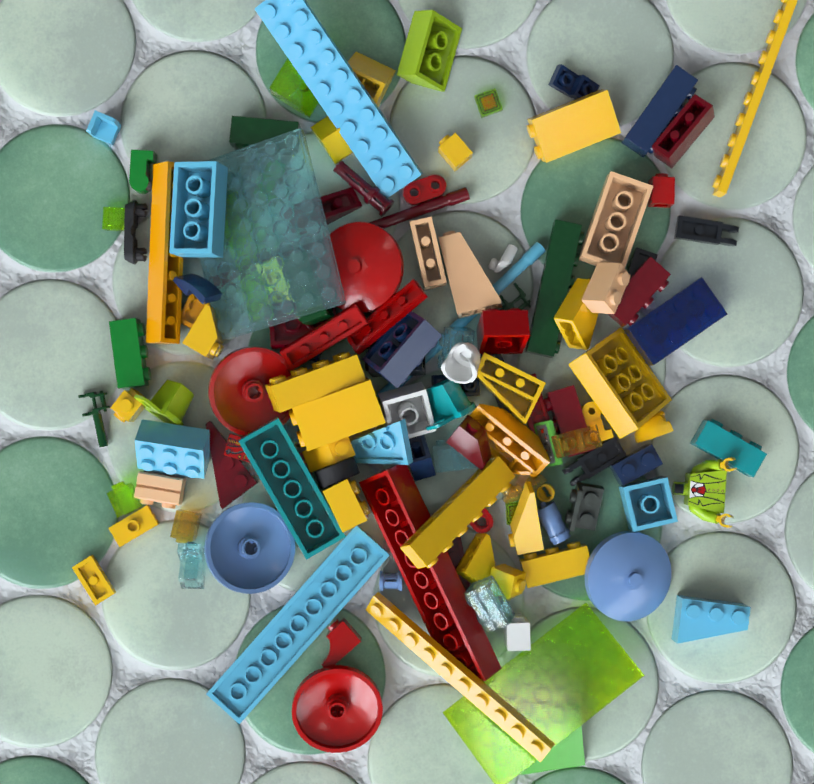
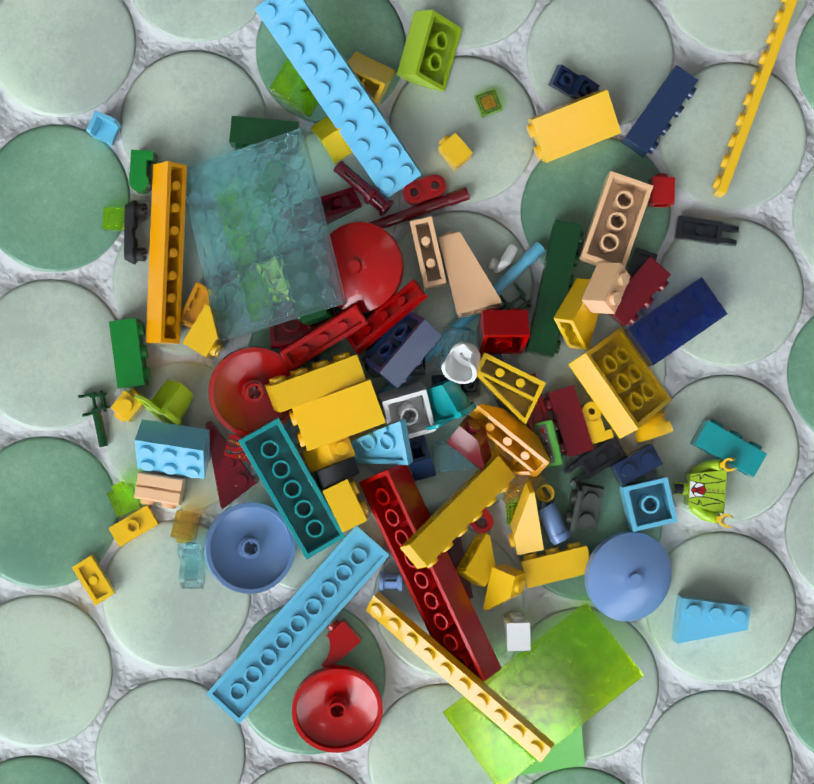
(198, 209): medium azure brick -> none
(199, 286): dark blue slope -> none
(489, 604): clear light blue brick -> none
(576, 441): clear yellow slope -> none
(683, 131): dark red brick -> none

